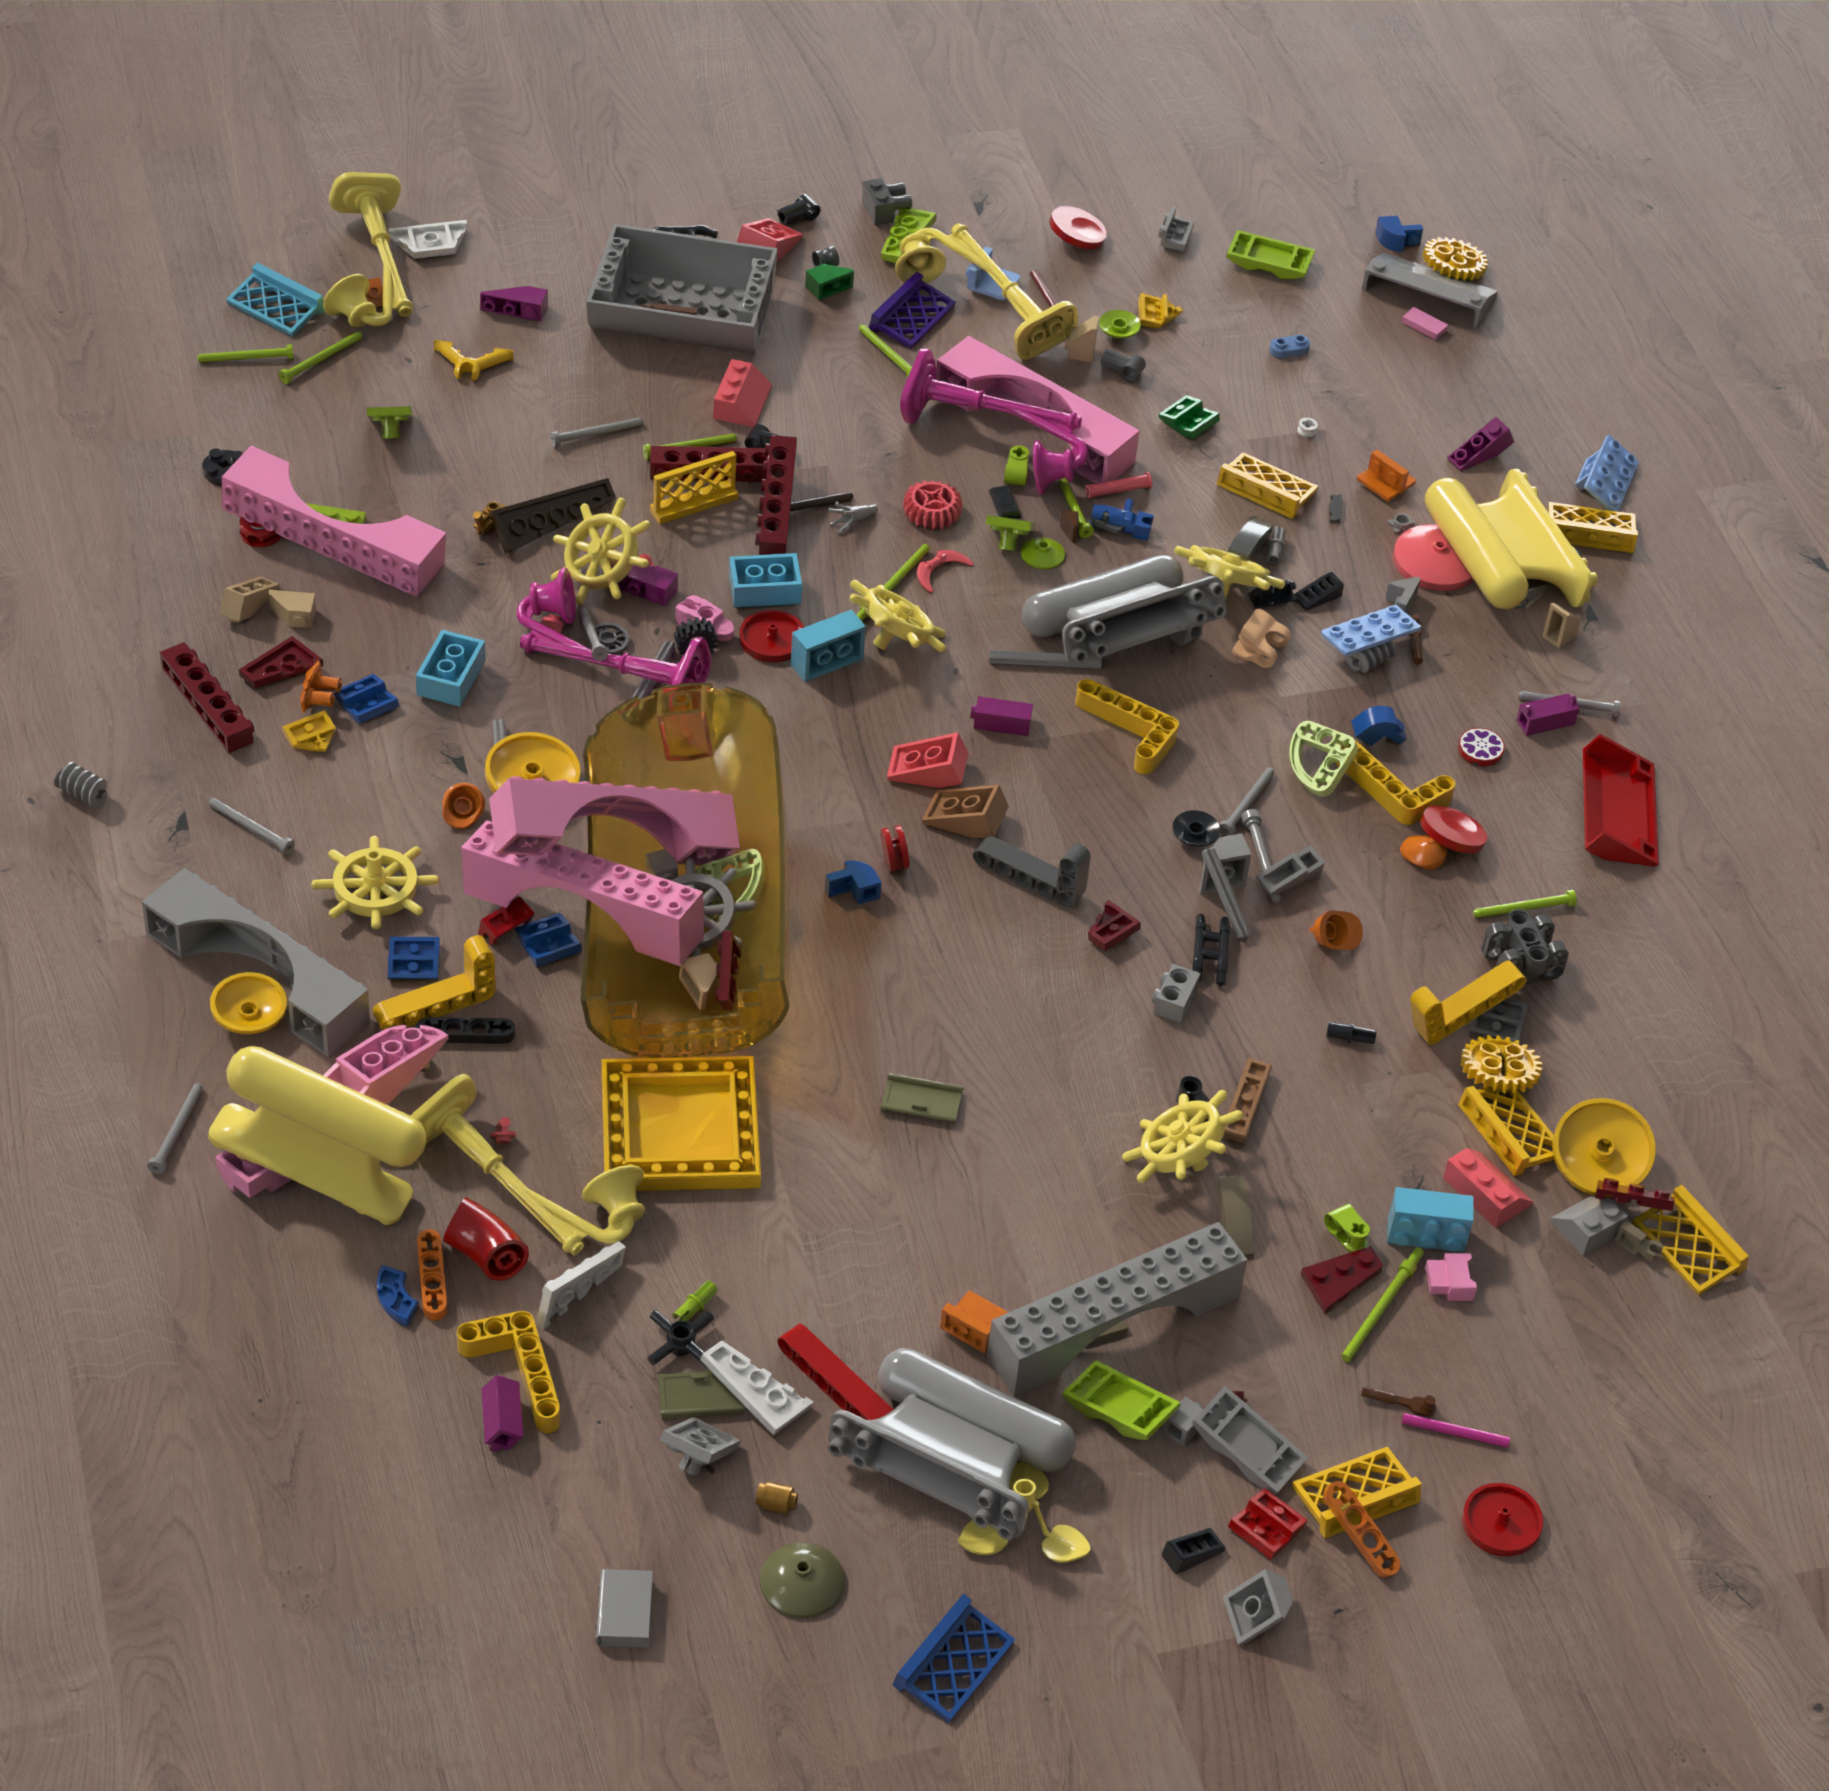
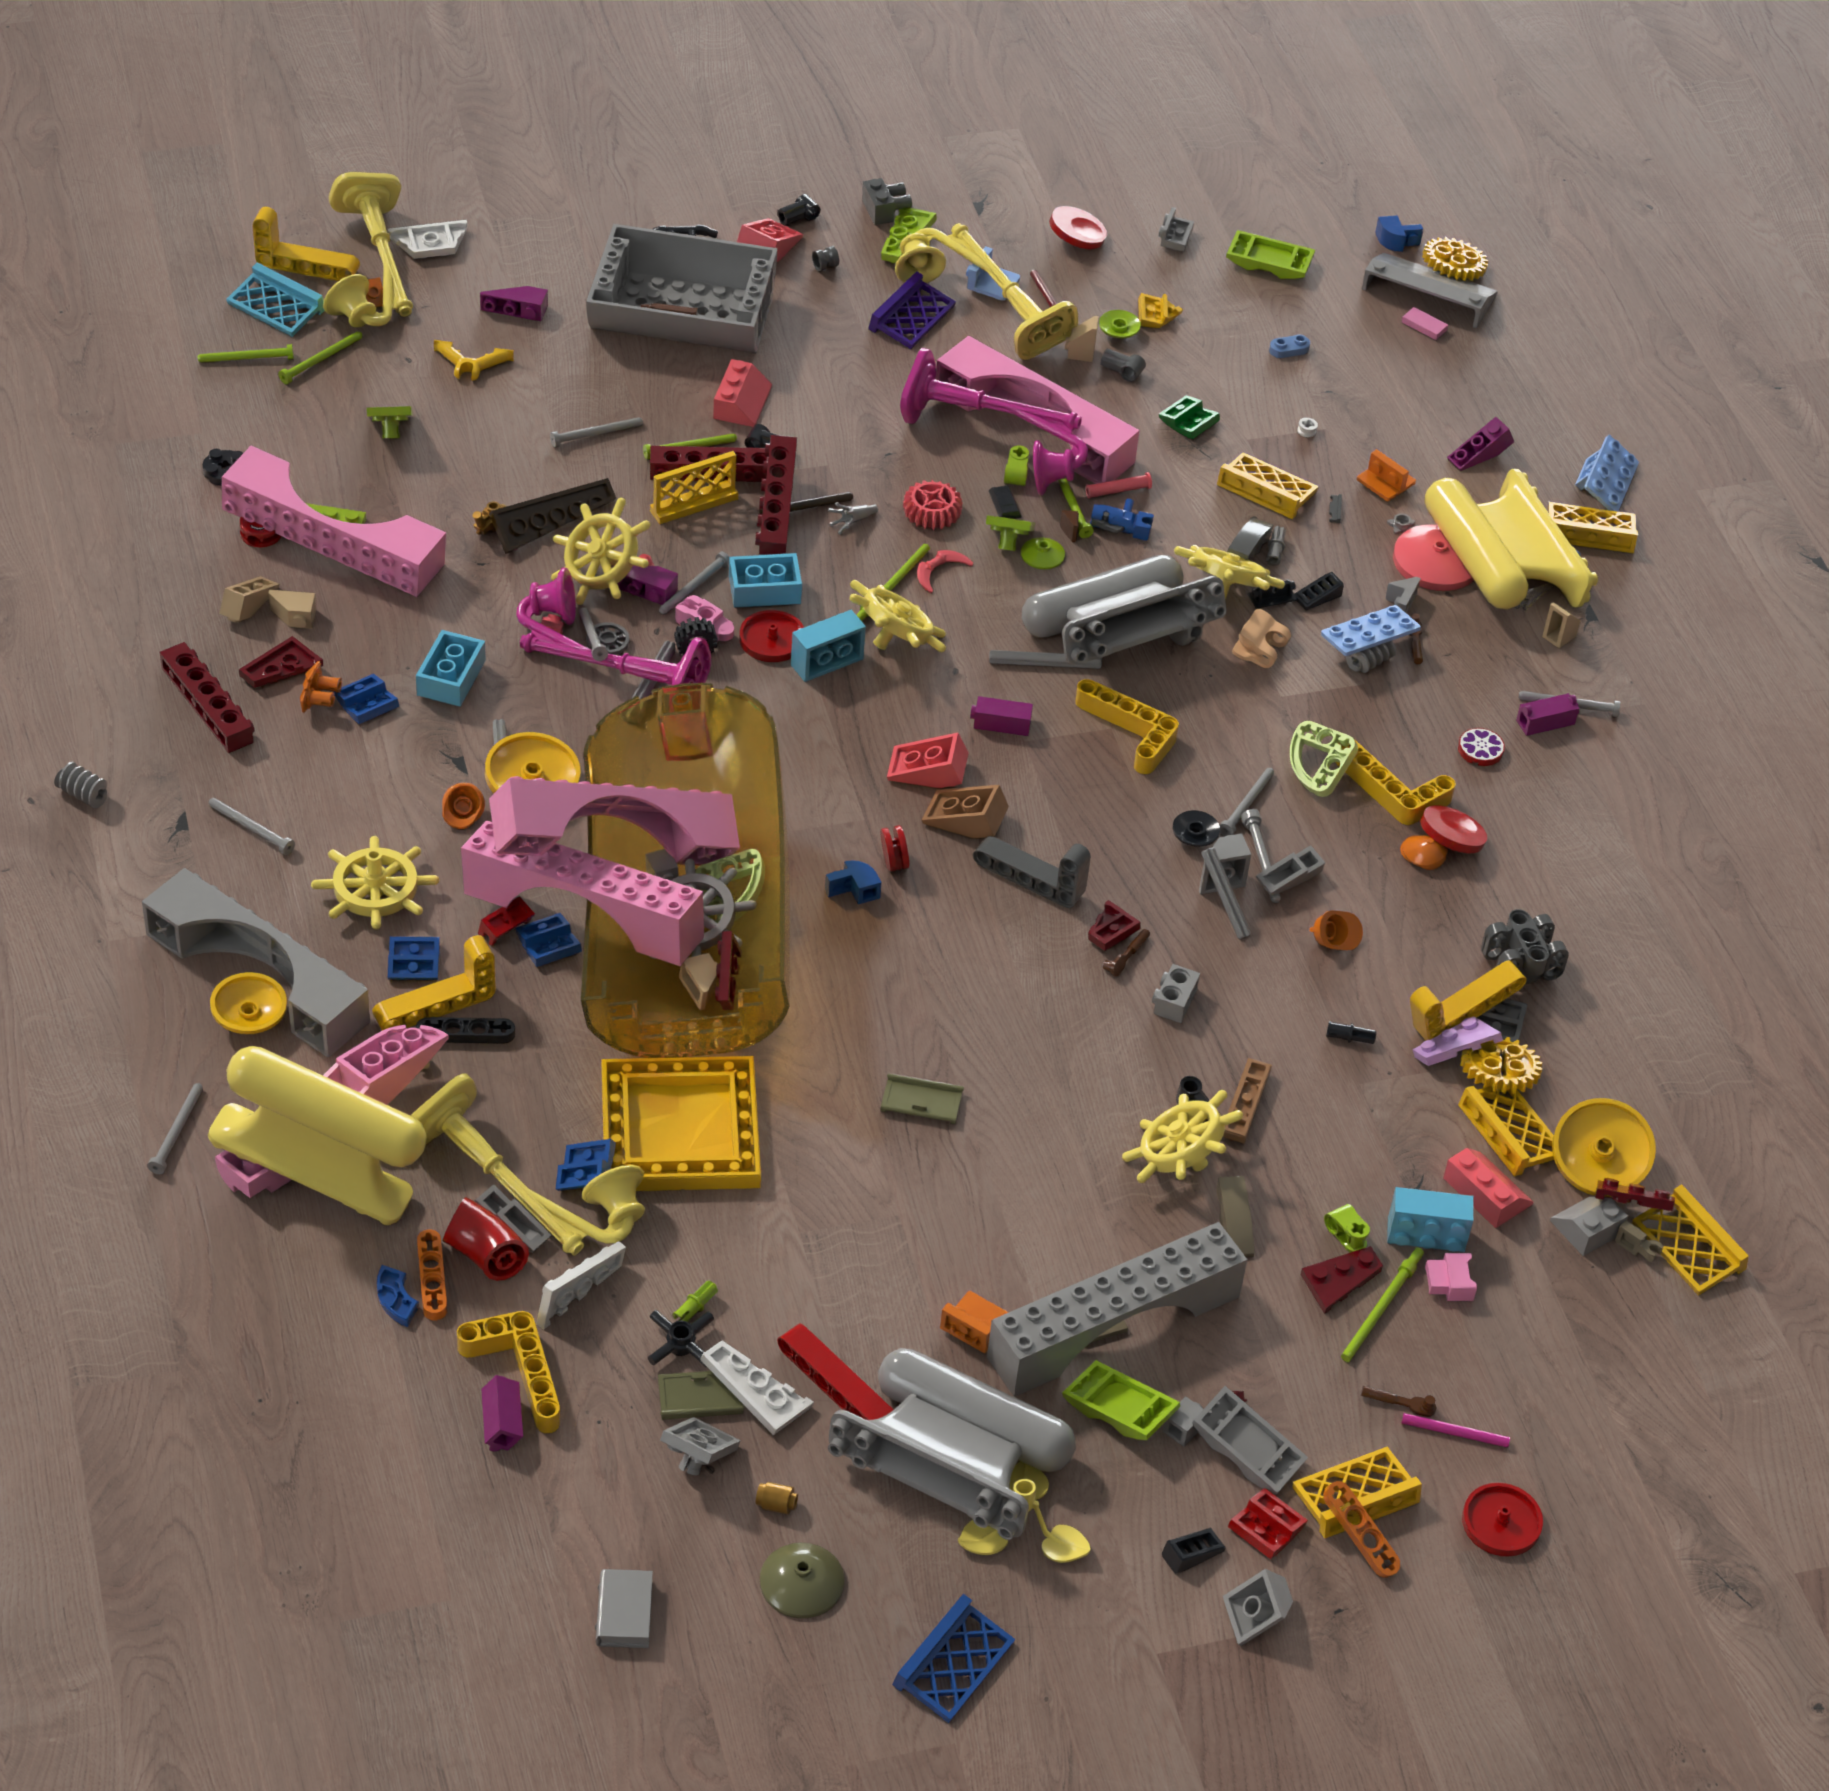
(296, 257): none -> yellow beam
(311, 732): yellow slope -> none
(503, 1134): coral plate -> none
(515, 1217): none -> light grey slope
(584, 1163): none -> blue slope
(722, 560): none -> light grey bar
(828, 280): green slope -> none
(885, 349): lime bar -> none
(1116, 967): none -> reddish brown piece
(1220, 955): black piece -> none
(1376, 723): blue brick -> none
(1466, 1035): none -> lavender wing
(1569, 899): lime bar -> none
(1619, 804): red slope -> none

